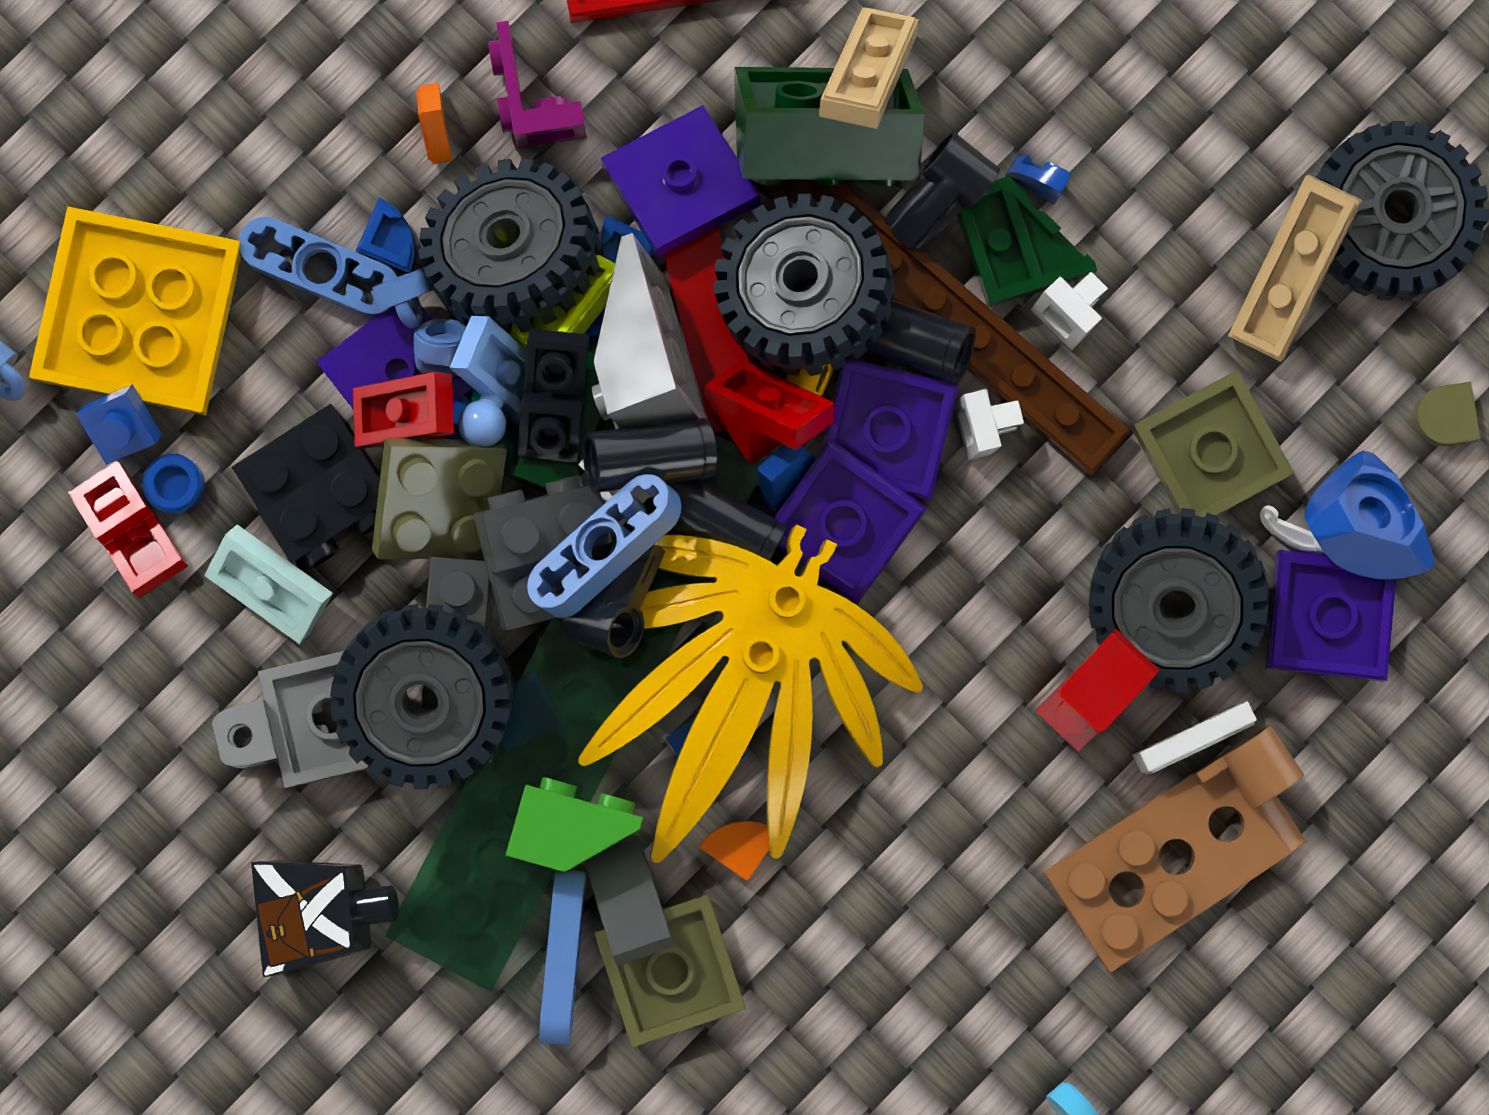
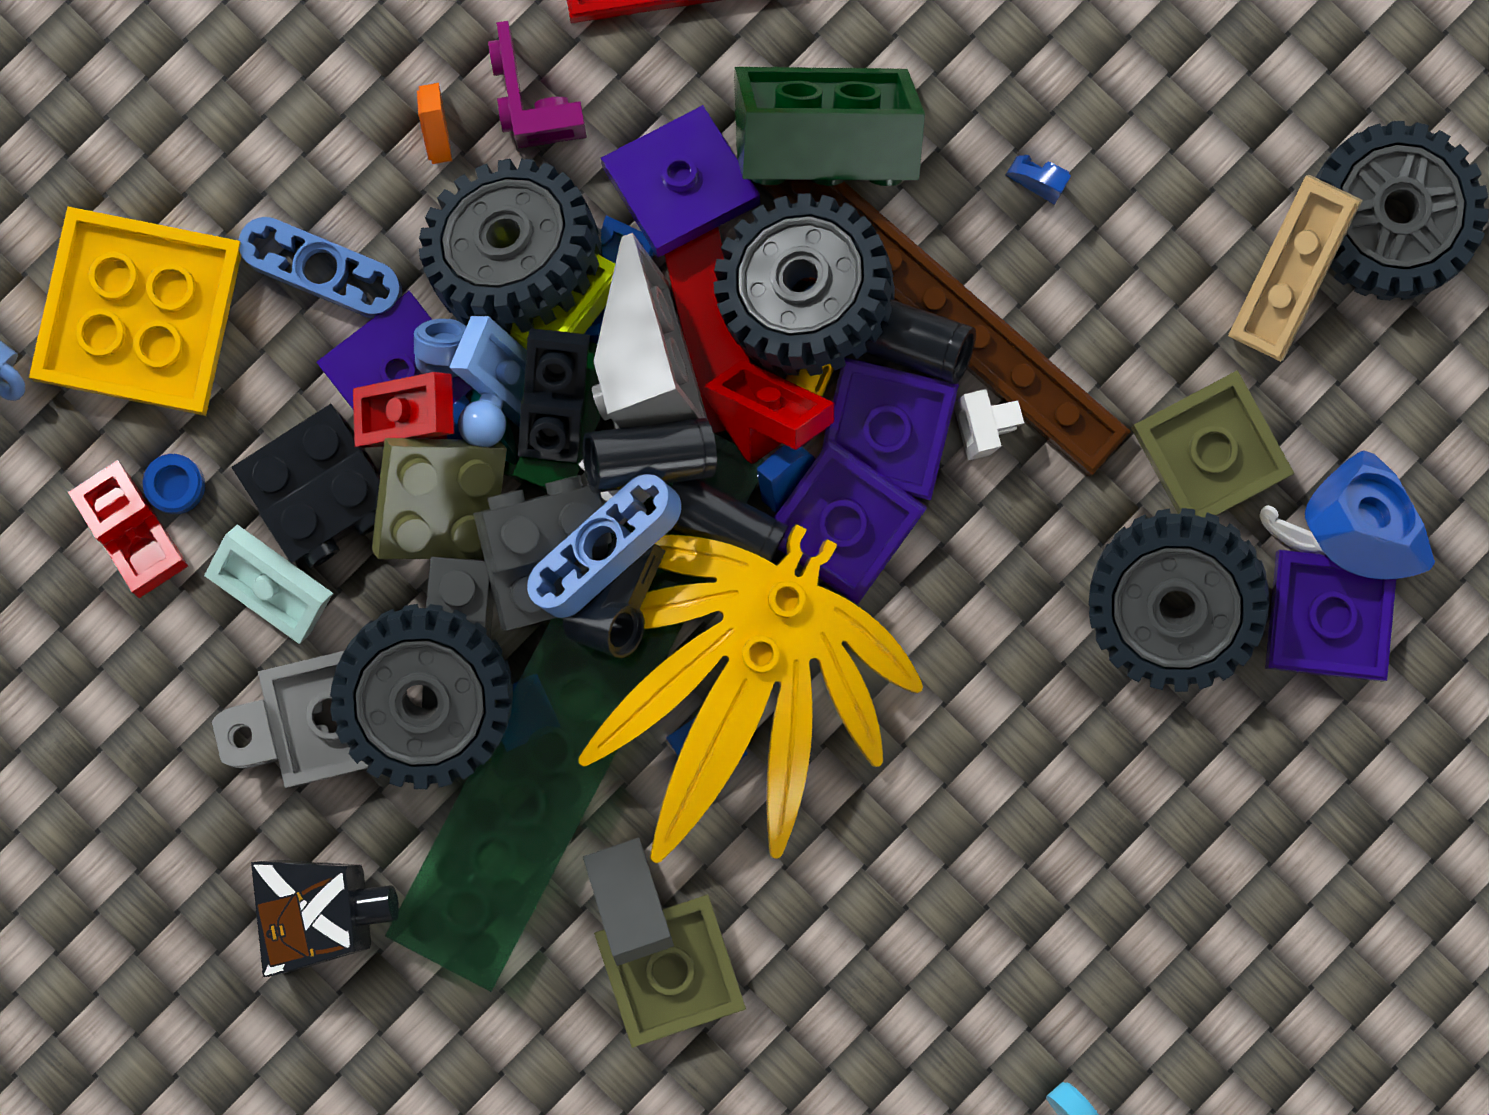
(119, 424): blue plate -> none
(388, 238): blue tile -> none
(403, 294): medium blue tile -> none
(562, 957): medium blue beam -> none
(567, 831): bright green slope -> none
(738, 846): orange tile -> none
(869, 68): tan tile -> none
(950, 180): black piece -> none
(1017, 246): dark green wing -> none
(1069, 309): white tile -> none
(1097, 690): red slope -> none
(1195, 738): white tile -> none
(1241, 779): medium nougat hinge -> none
(1447, 415): olive tile -> none

